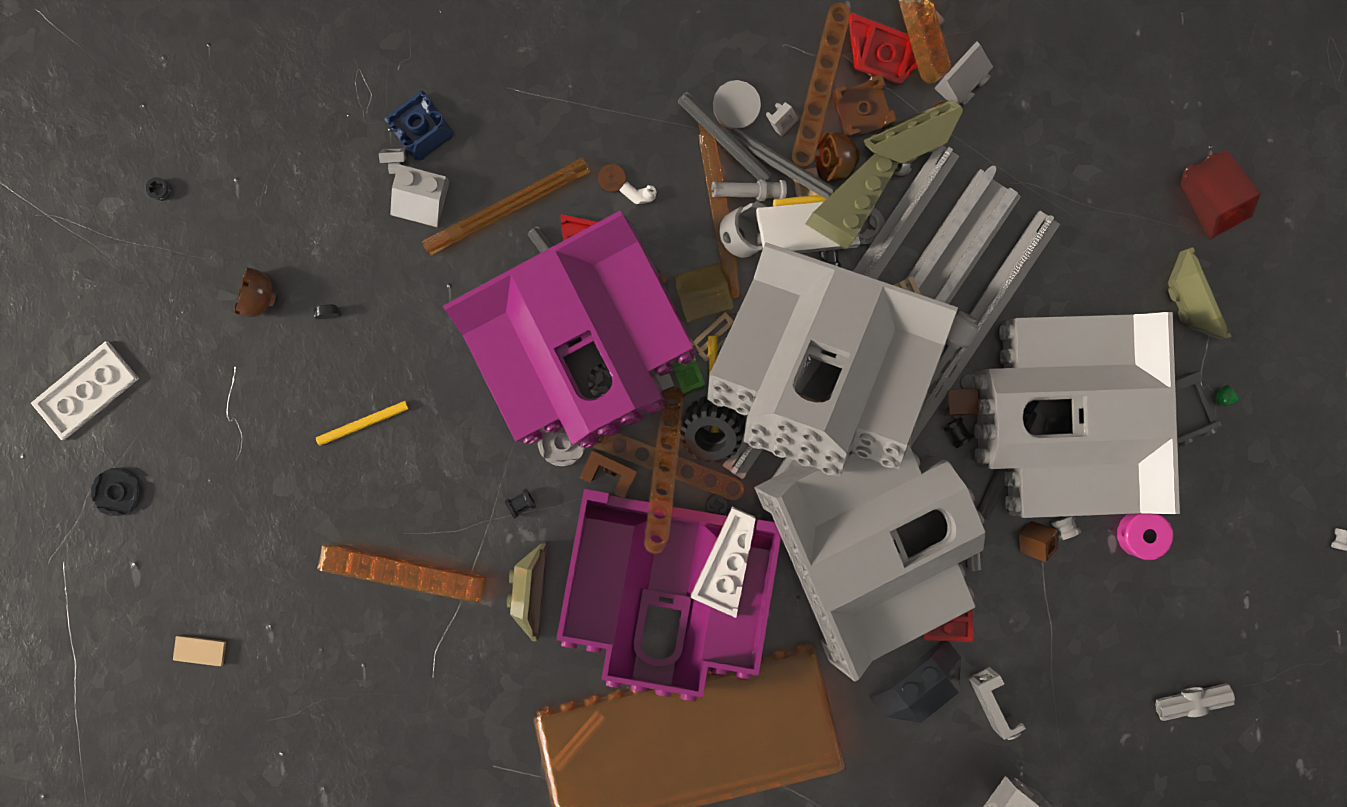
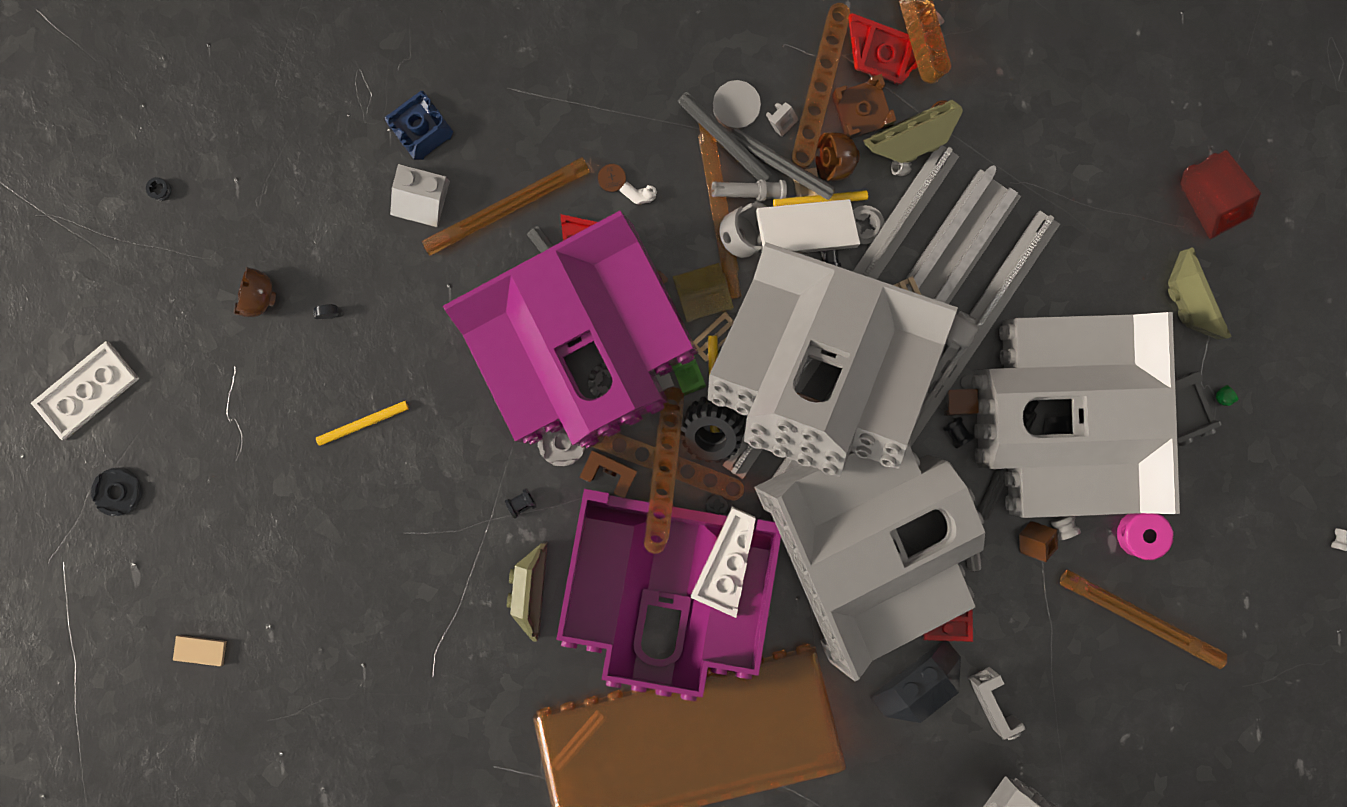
(393, 158): light grey tile -> none
(401, 573): clear orange beam -> none
(849, 206): olive wedge -> none
(965, 75): light grey slope -> none
(1144, 619): none -> clear orange piece
(1195, 702): light grey piece -> none

